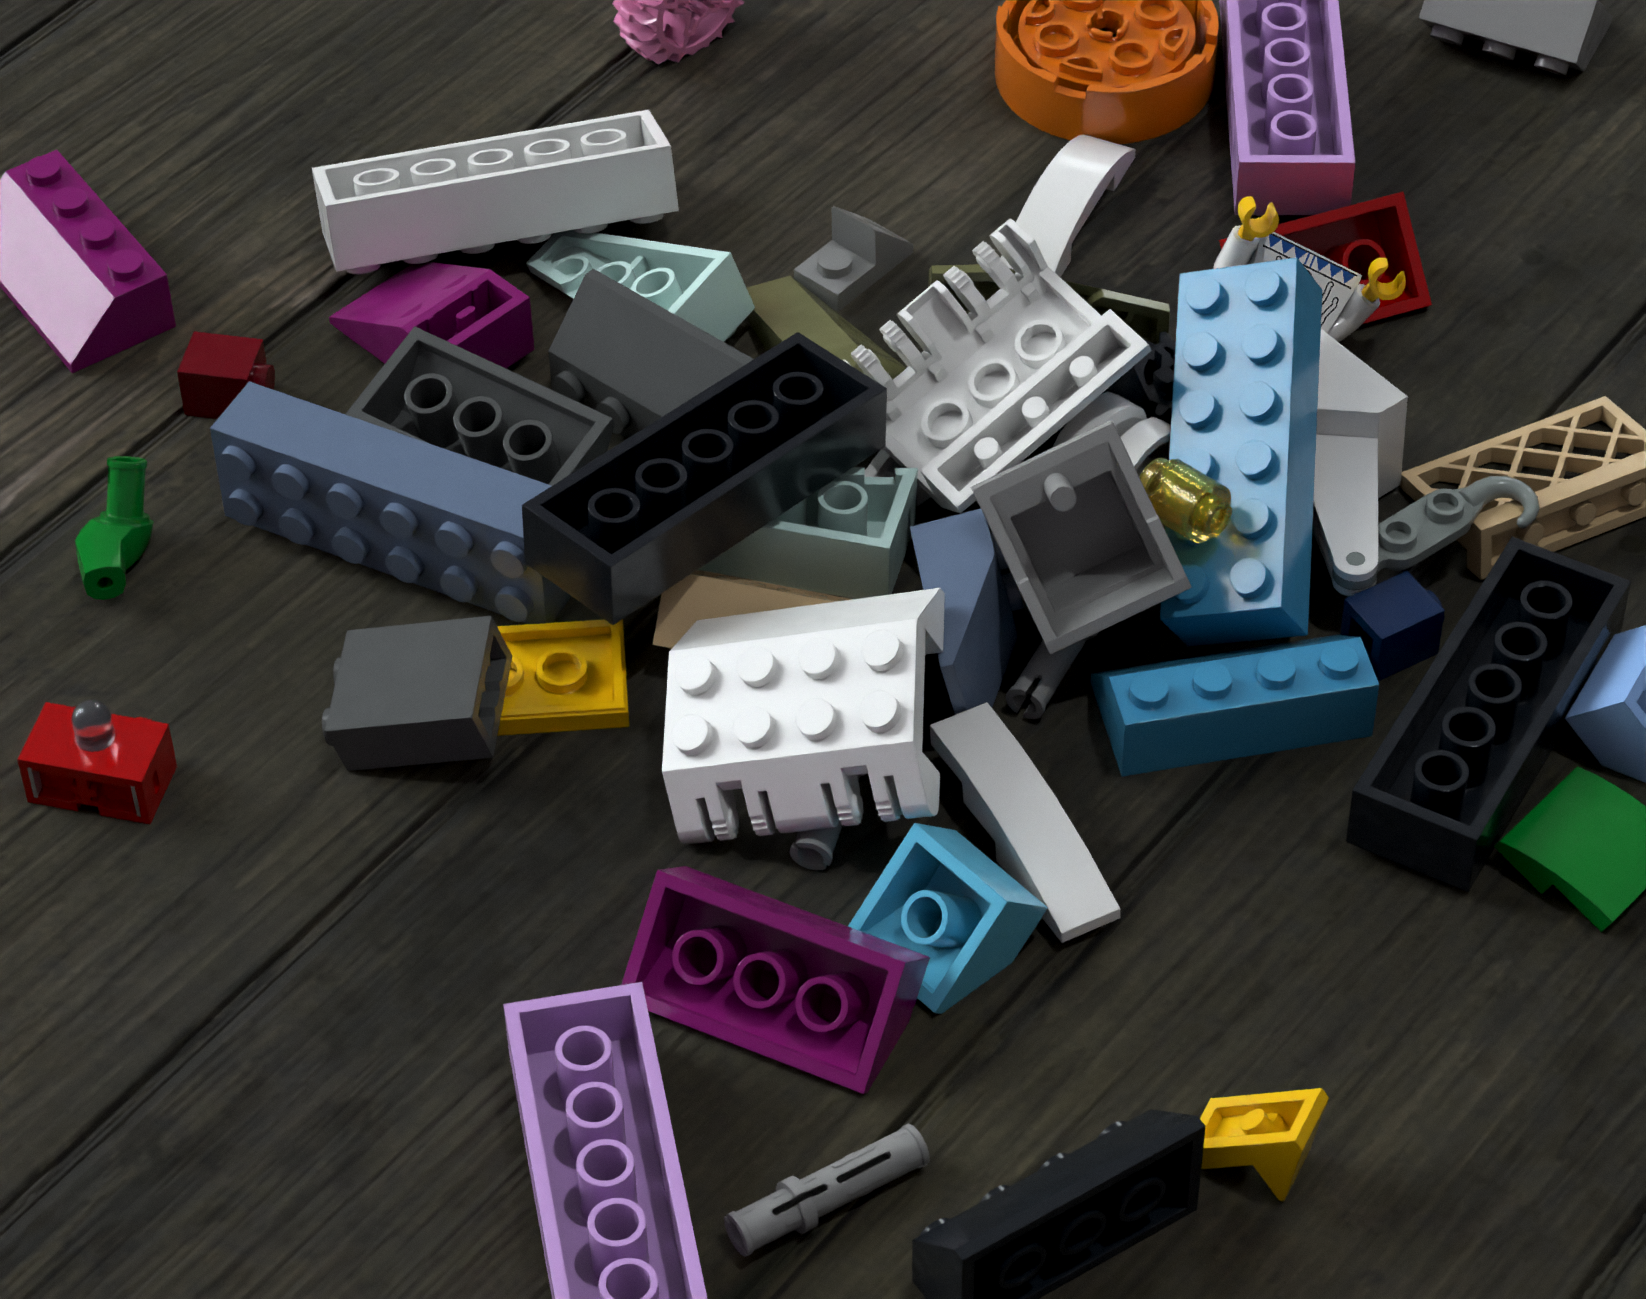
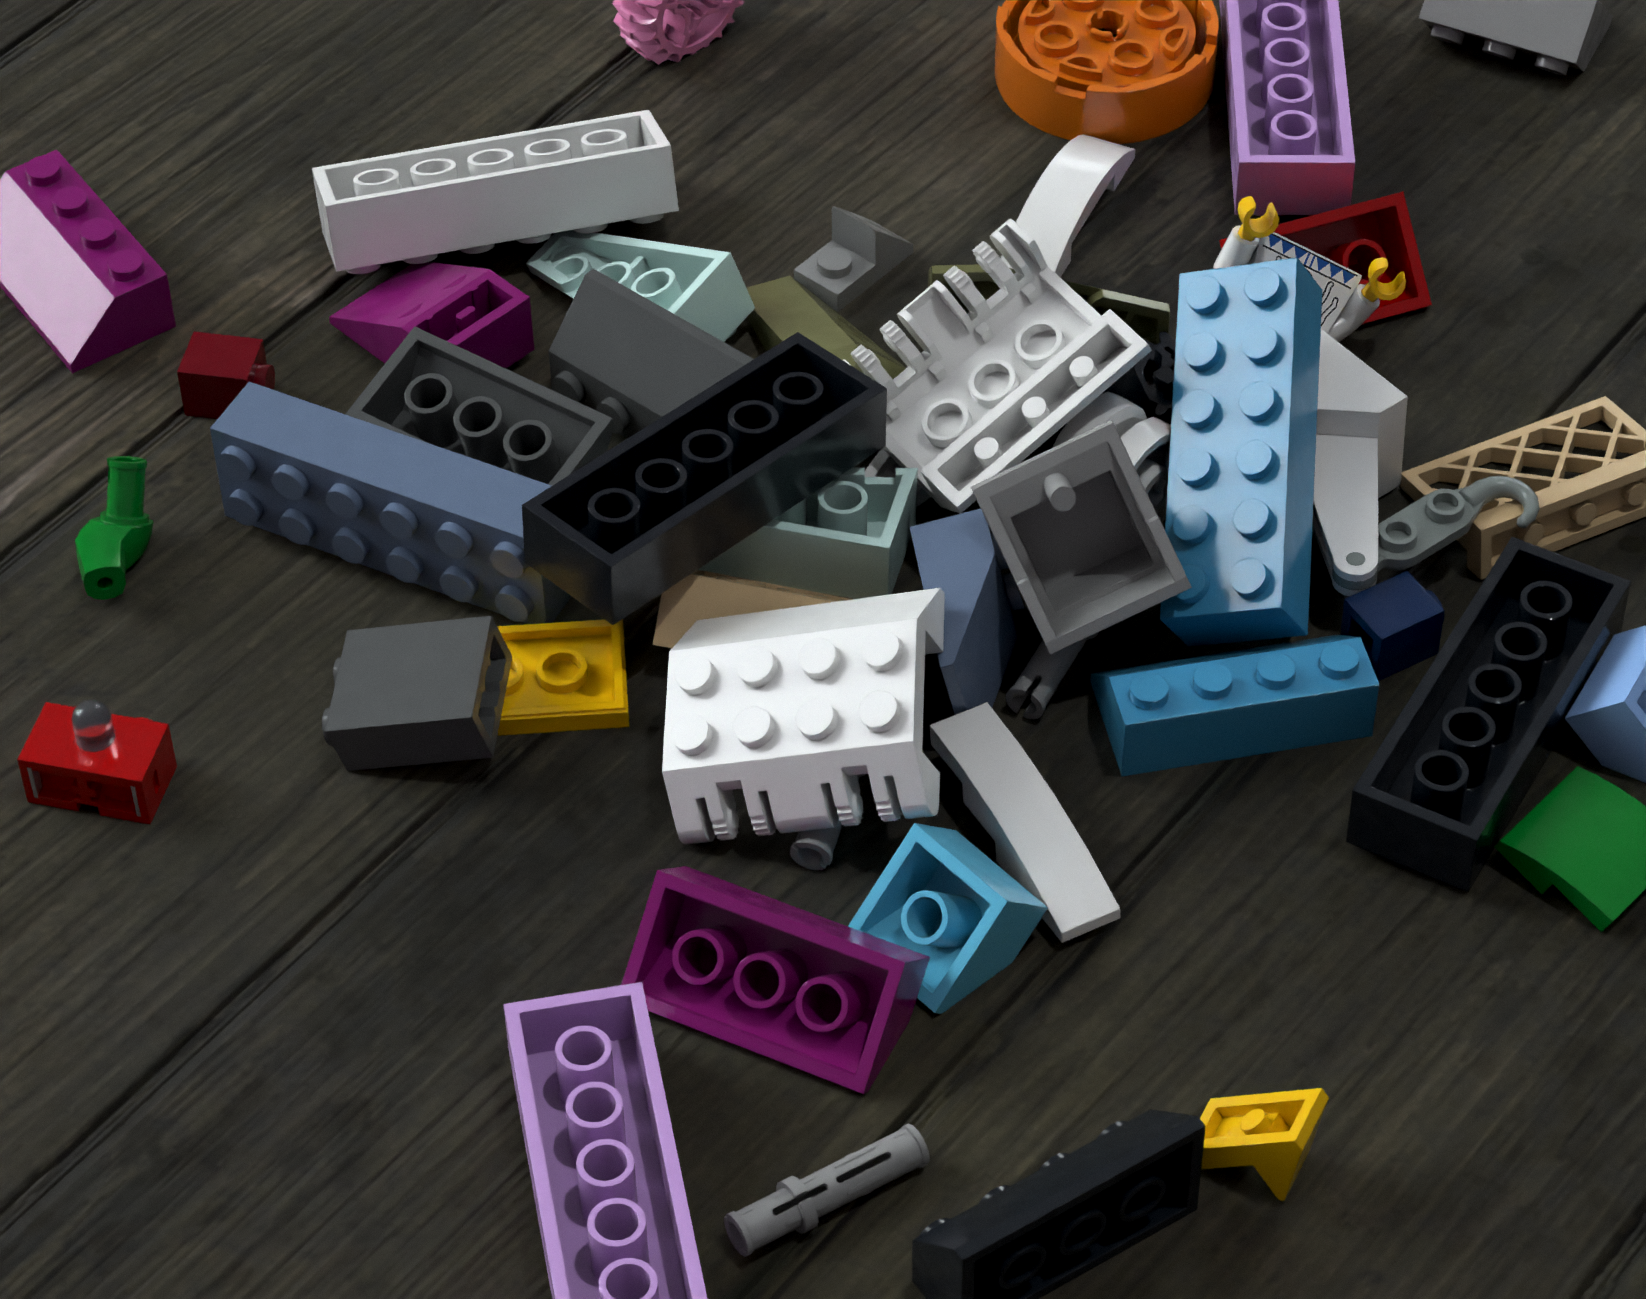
(1187, 499): clear yellow brick -> none

